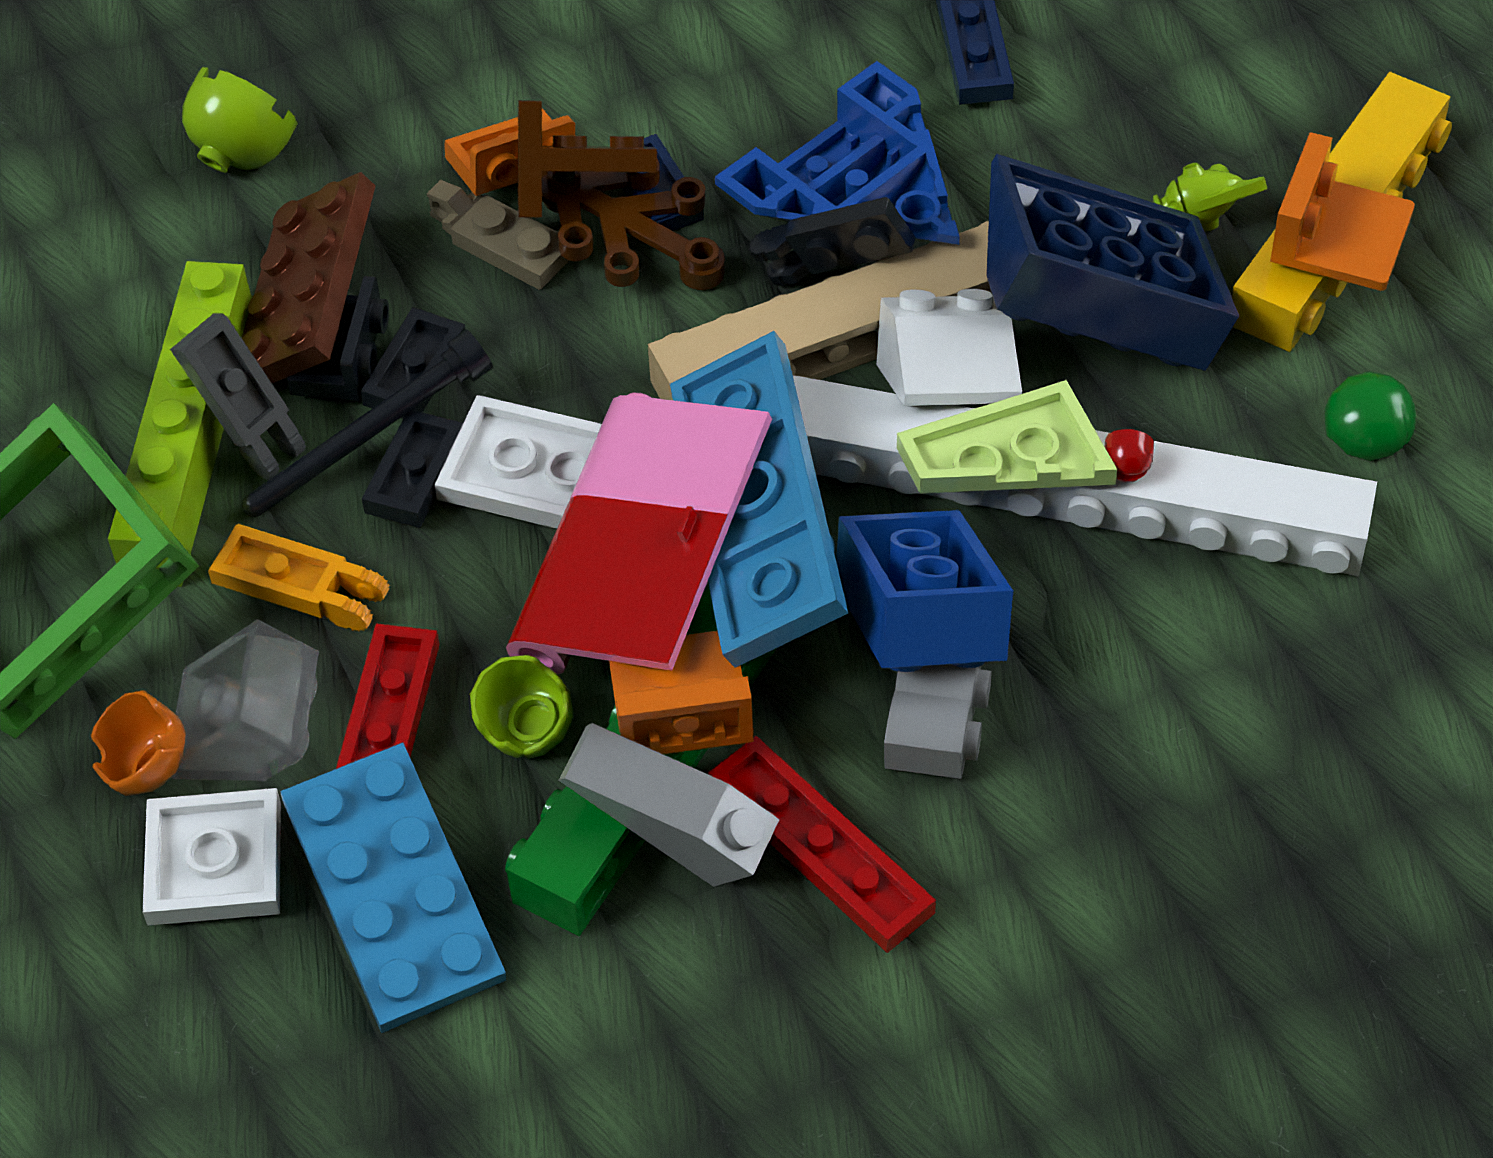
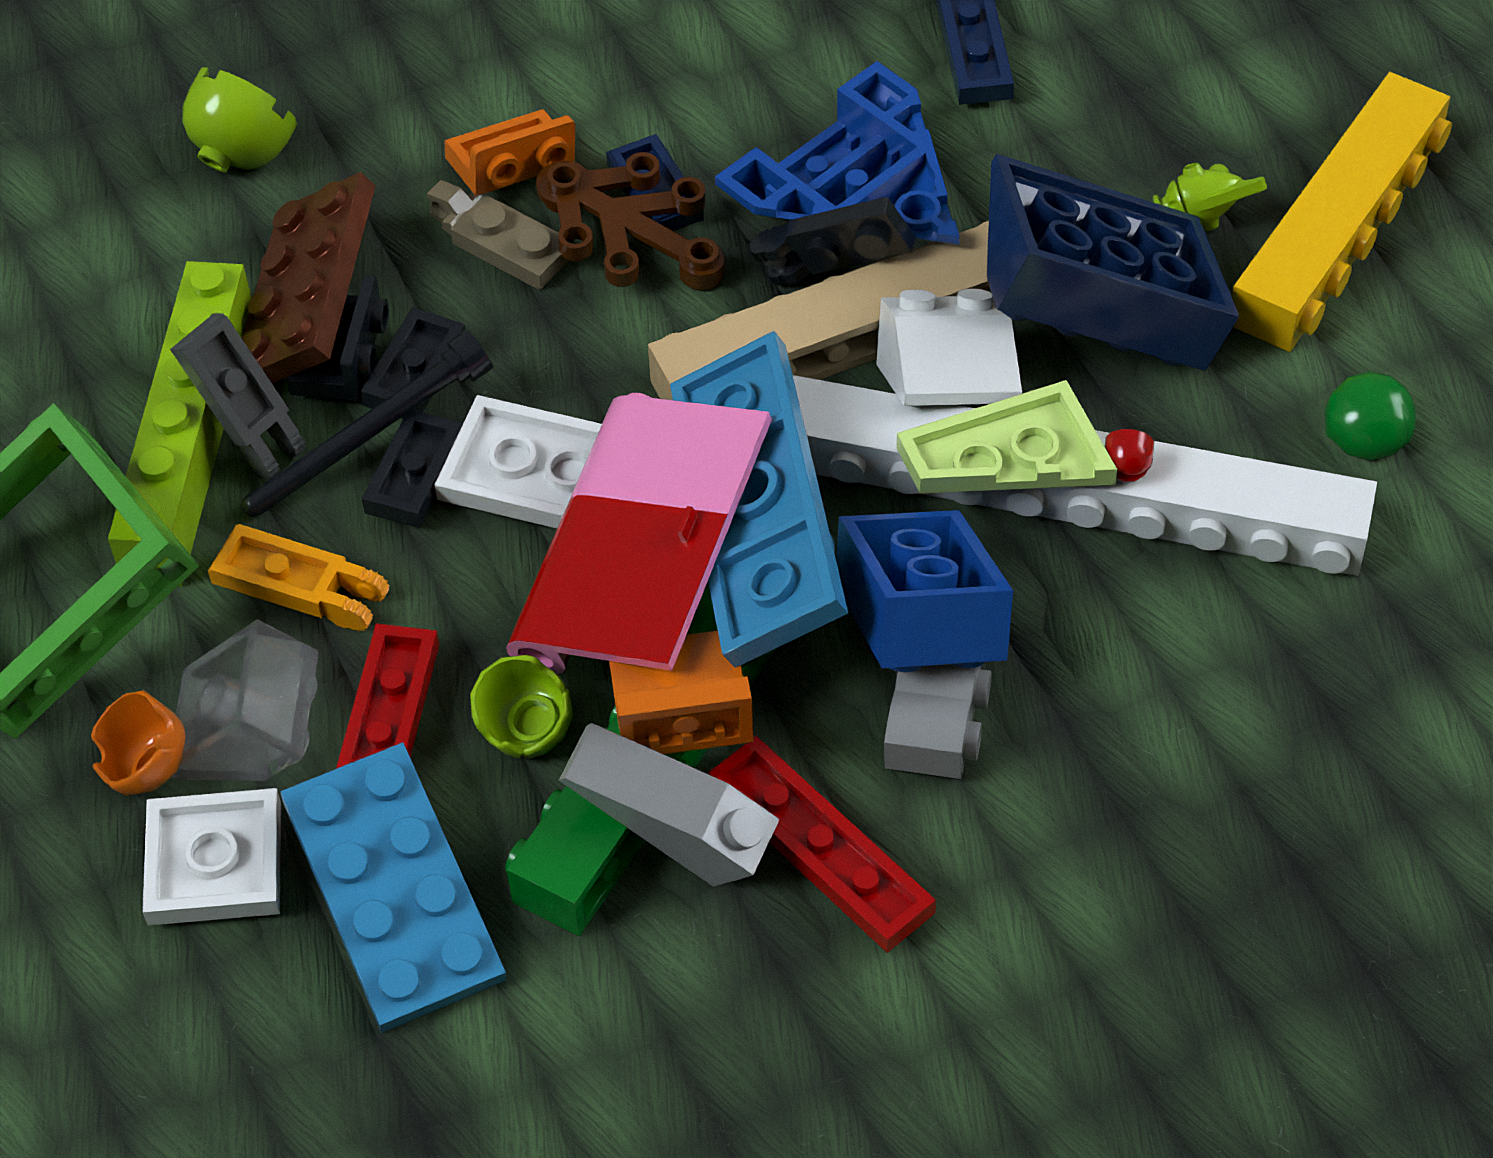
(569, 154): reddish brown bracket -> none
(1336, 225): orange bracket -> none

